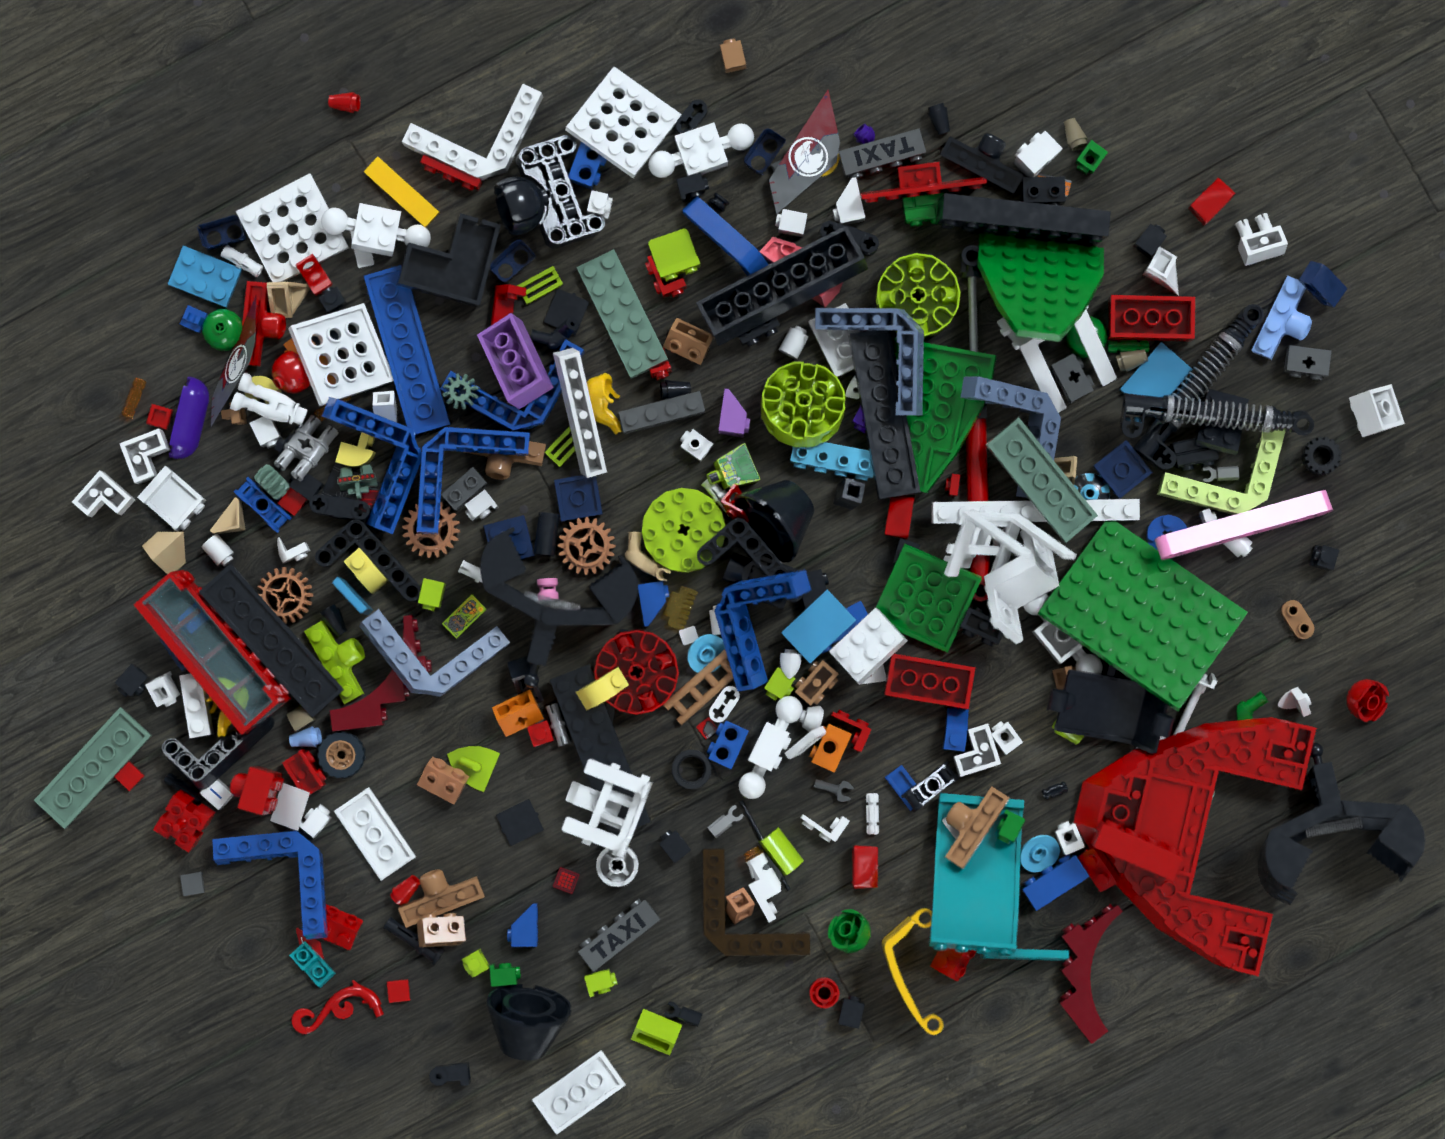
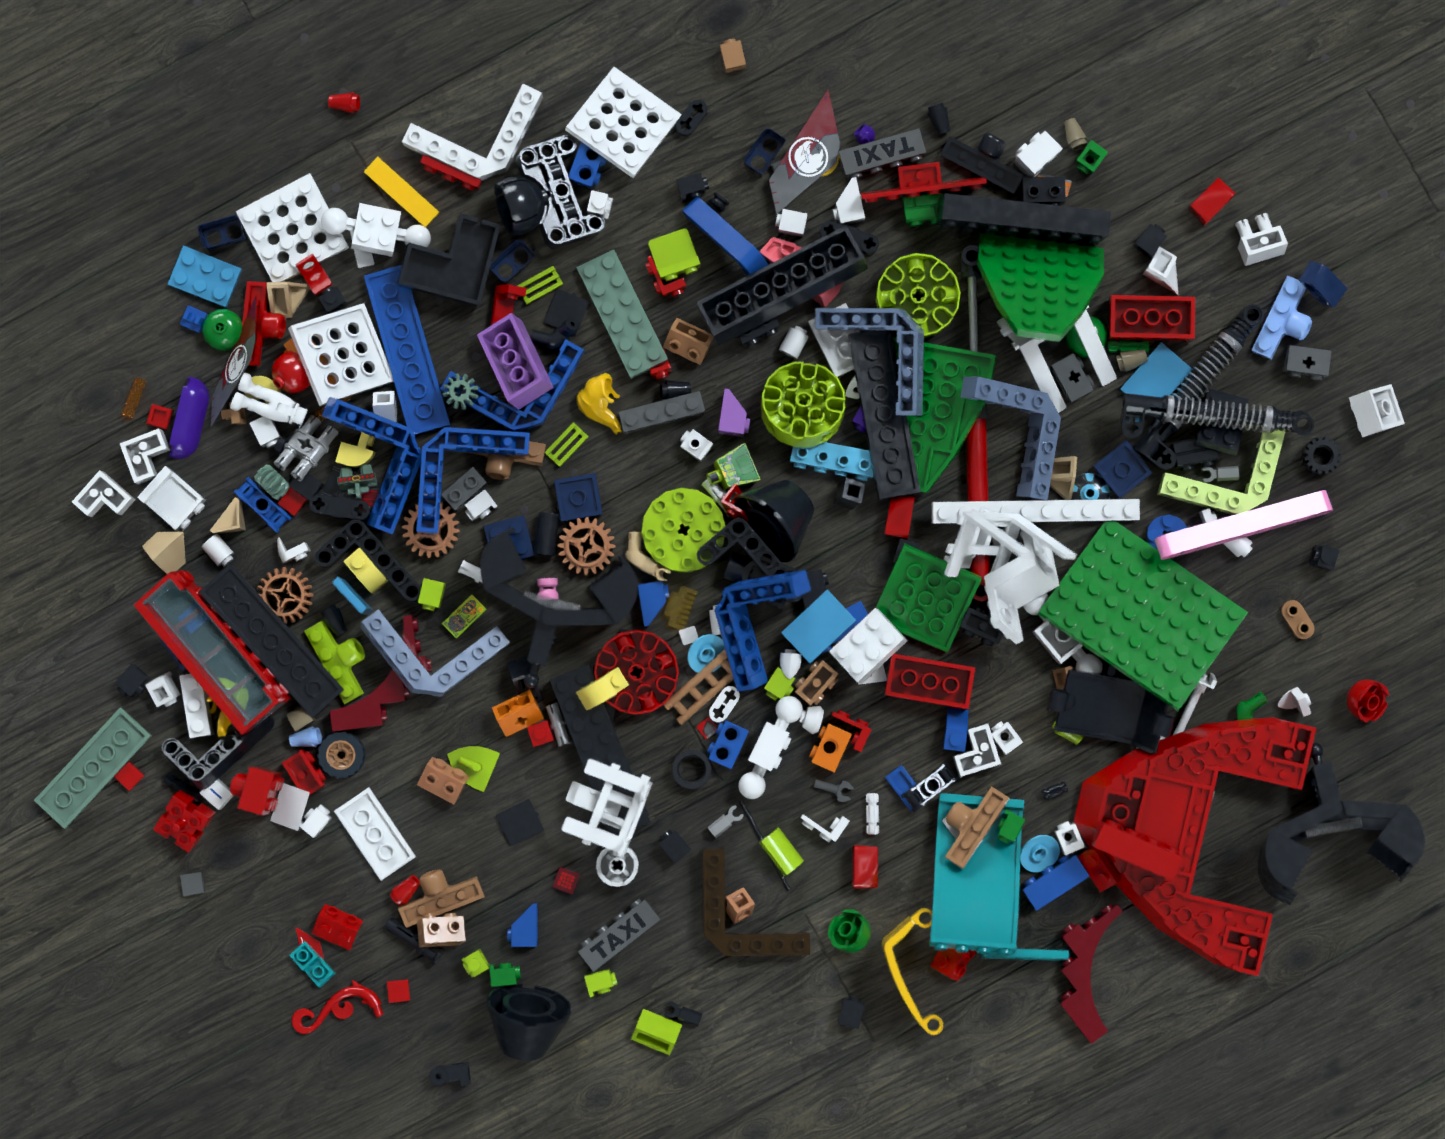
(242, 261): white pin -> none
(280, 845): blue brick -> none
(578, 1092): white plate -> none
(580, 412): white brick -> none
(701, 150): white brick -> none
(766, 881): white plate -> none
(807, 741): white tile -> none
(824, 1002): red wheel -> none
(952, 485): red plate -> none
(1041, 480): sand green plate -> none

